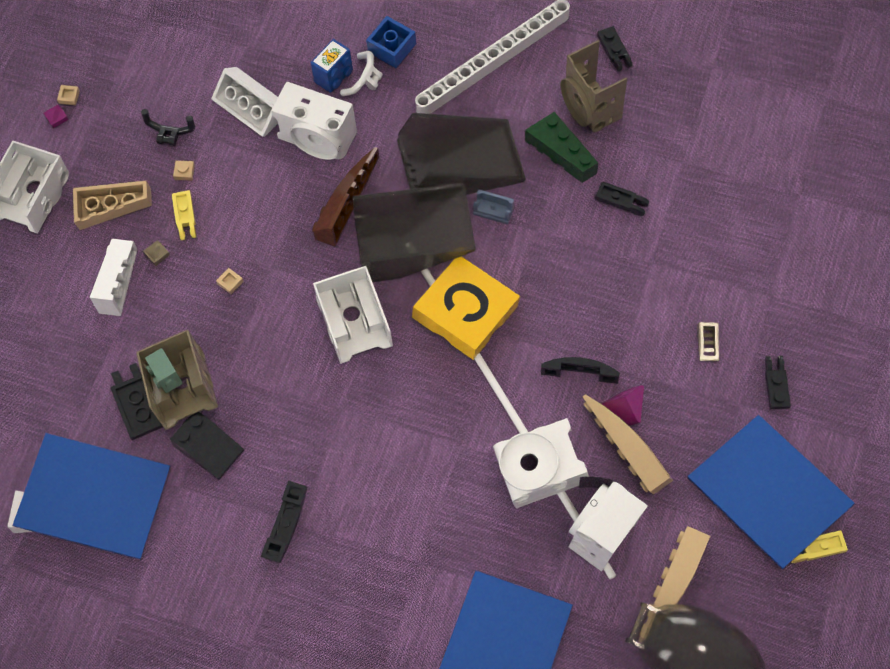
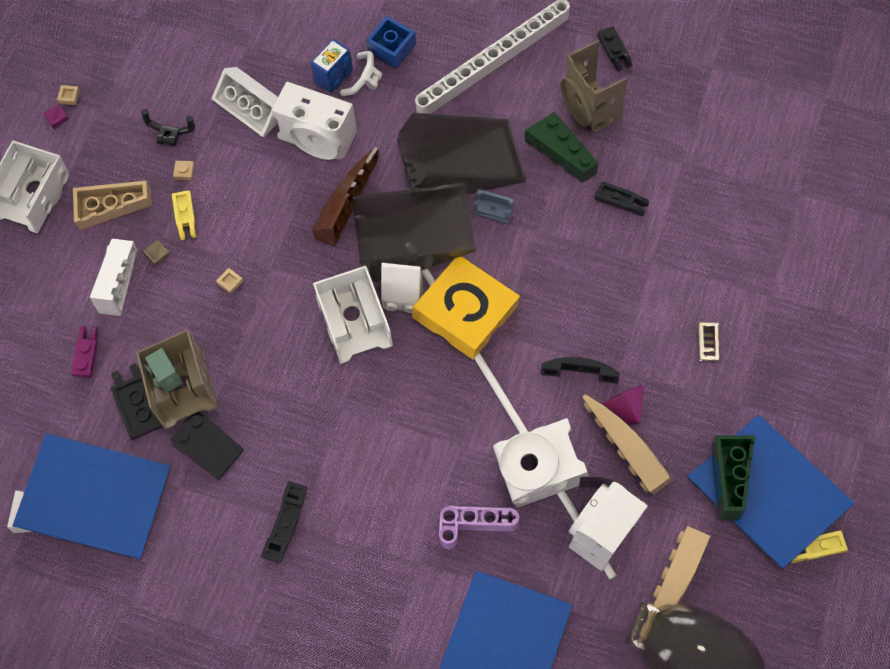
(85, 353): none -> magenta hinge
(400, 286): none -> white slope
(478, 524): none -> lavender beam
(732, 471): none -> dark green wedge
(777, 384): black hinge -> none

